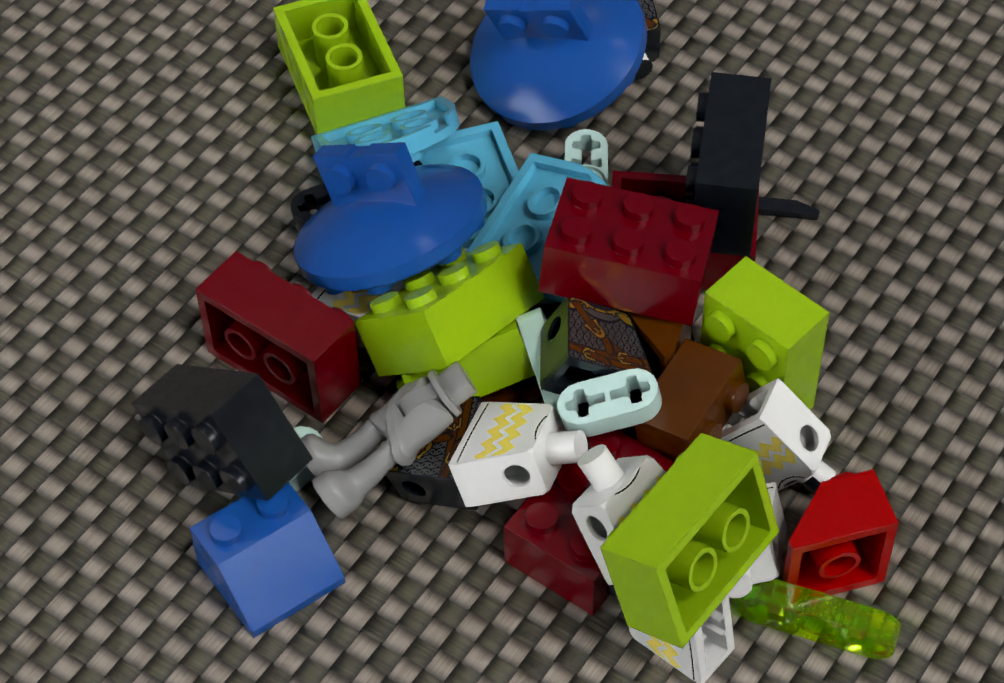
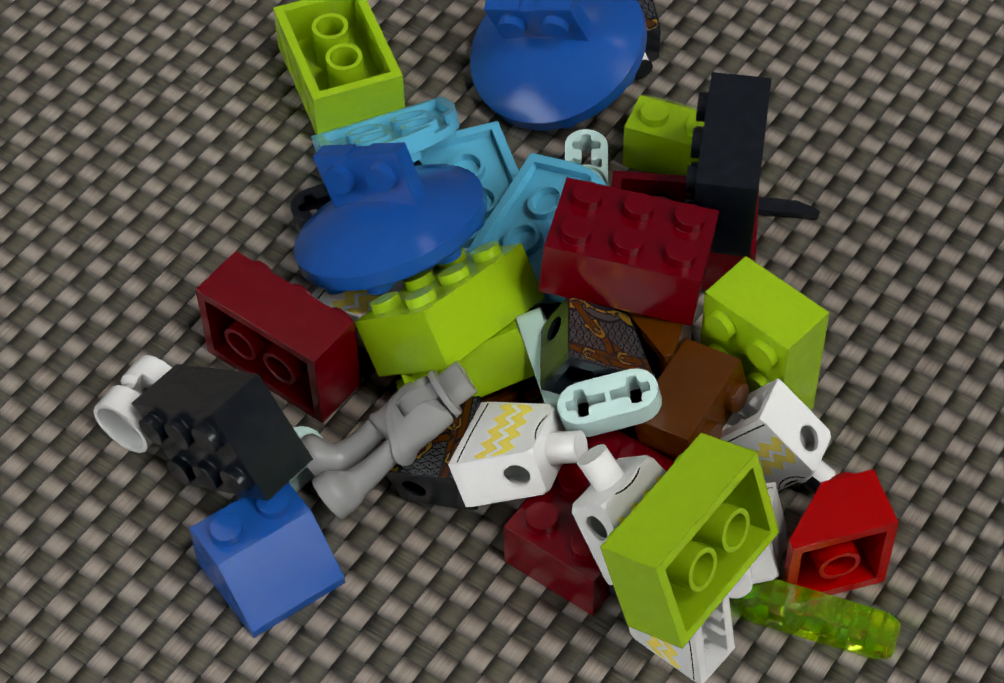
(115, 411): none -> white wheel
(659, 136): none -> lime slope

